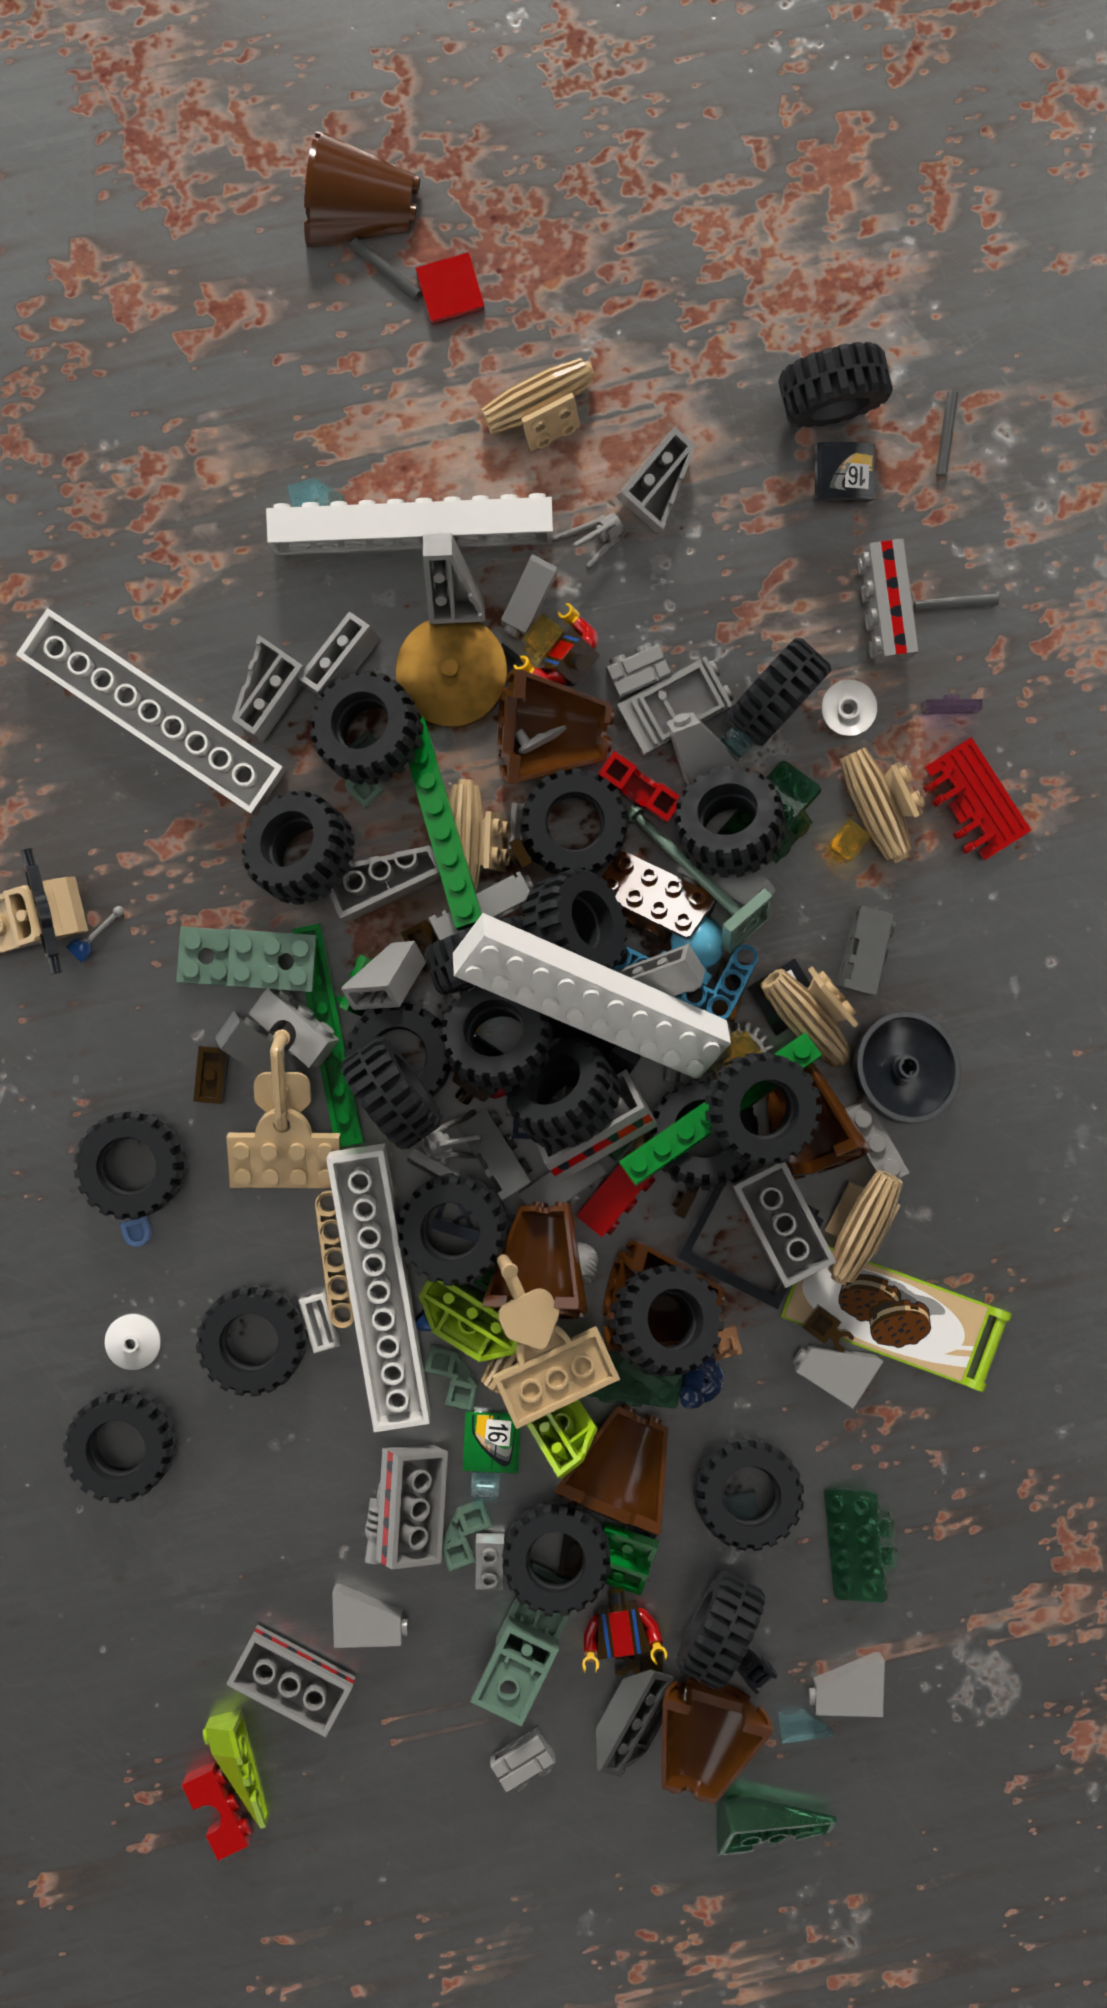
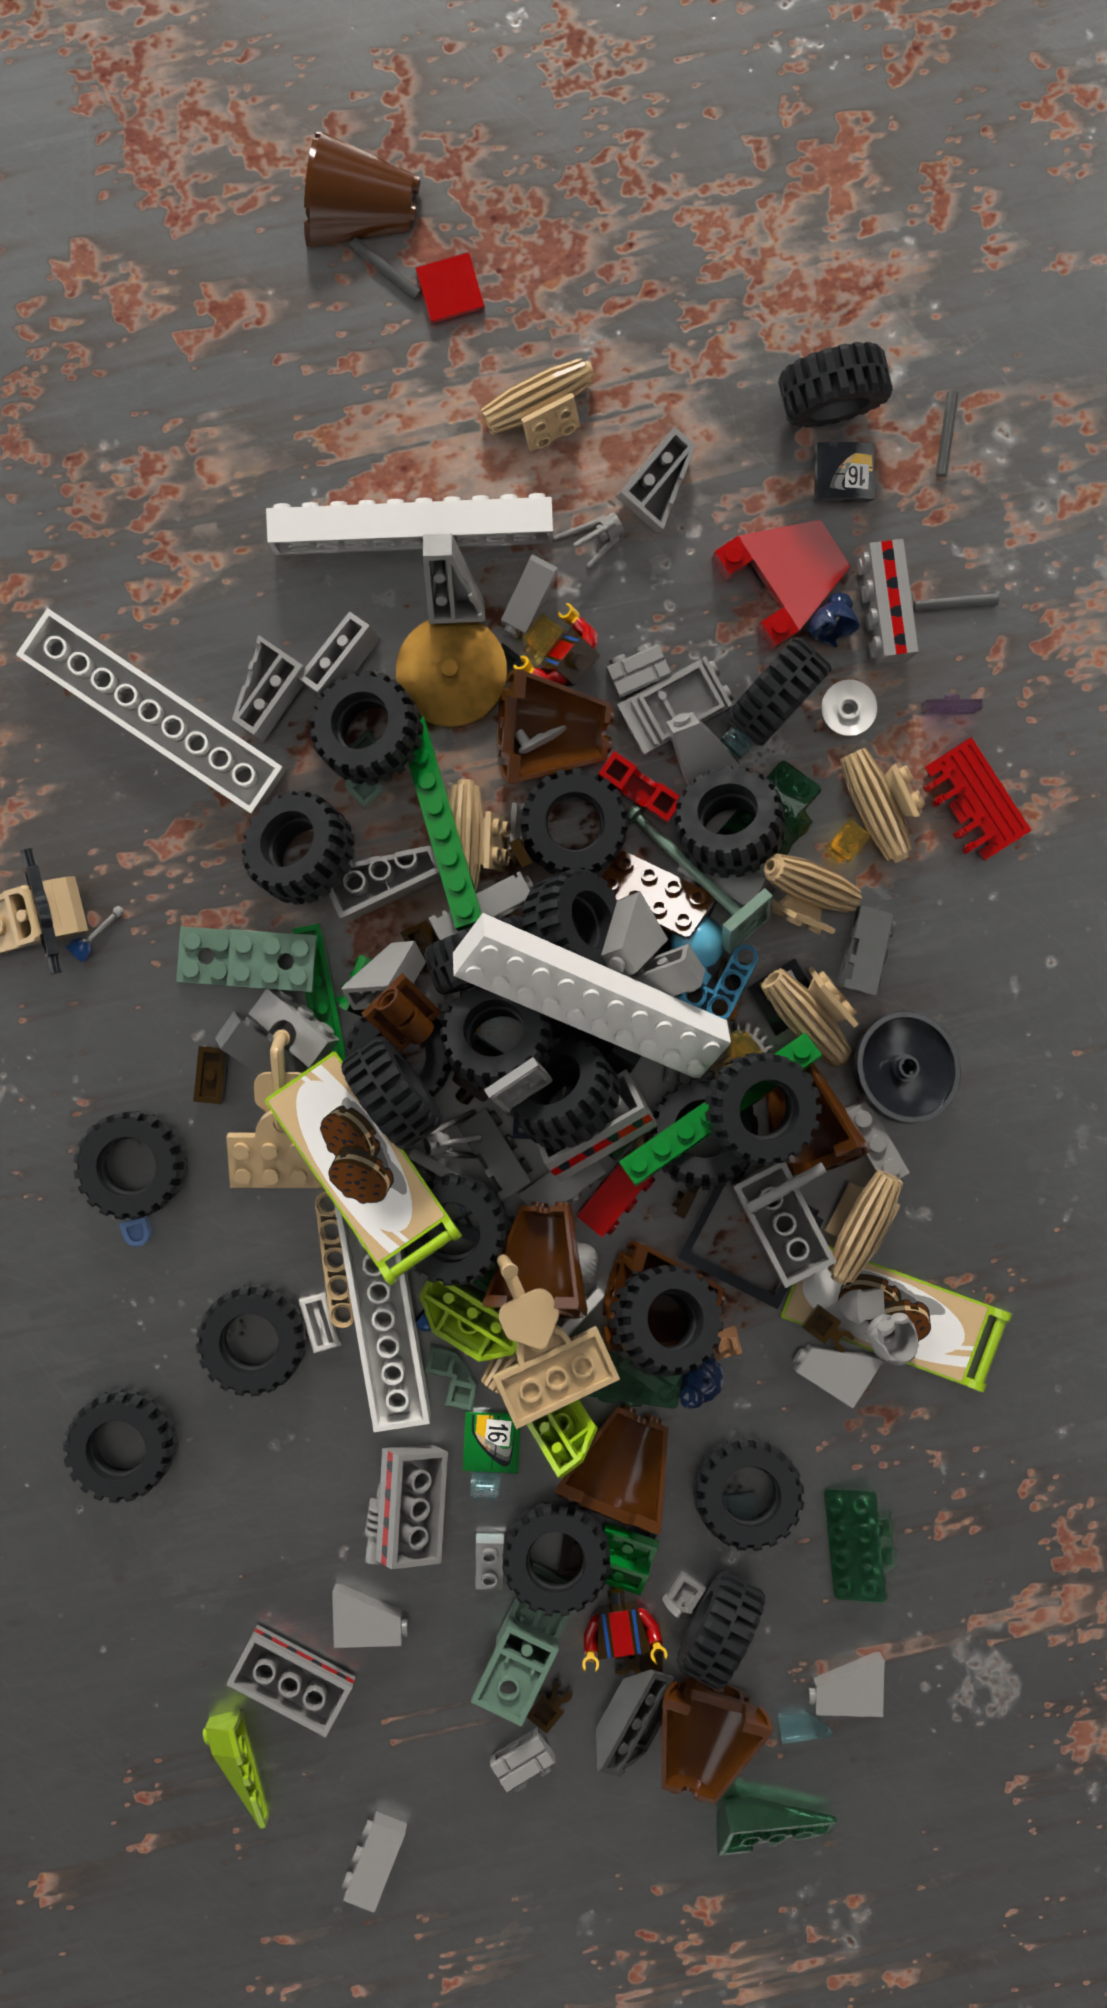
(146, 1340): white dish -> none
(210, 1787): red arch -> none
(313, 491): clear light blue tile -> none
(360, 1167): none -> flag
(373, 1861): none -> light grey brick
(402, 1013): none -> reddish brown plate
(465, 1522): sand green tile -> none
(518, 1085): none -> light grey tile
(547, 1709): none -> dark brown plate
(592, 1300): none -> white tile
(632, 935): none -> light grey slope
(683, 1596): none -> light grey tile
(756, 1669): black piece -> none
(786, 1188): none -> light grey bar
(797, 567): none -> red wedge
(809, 891): none -> tan plate
(834, 620): none -> dark blue piece
(862, 1304): none -> light grey tile
(893, 1338): none -> light grey hair

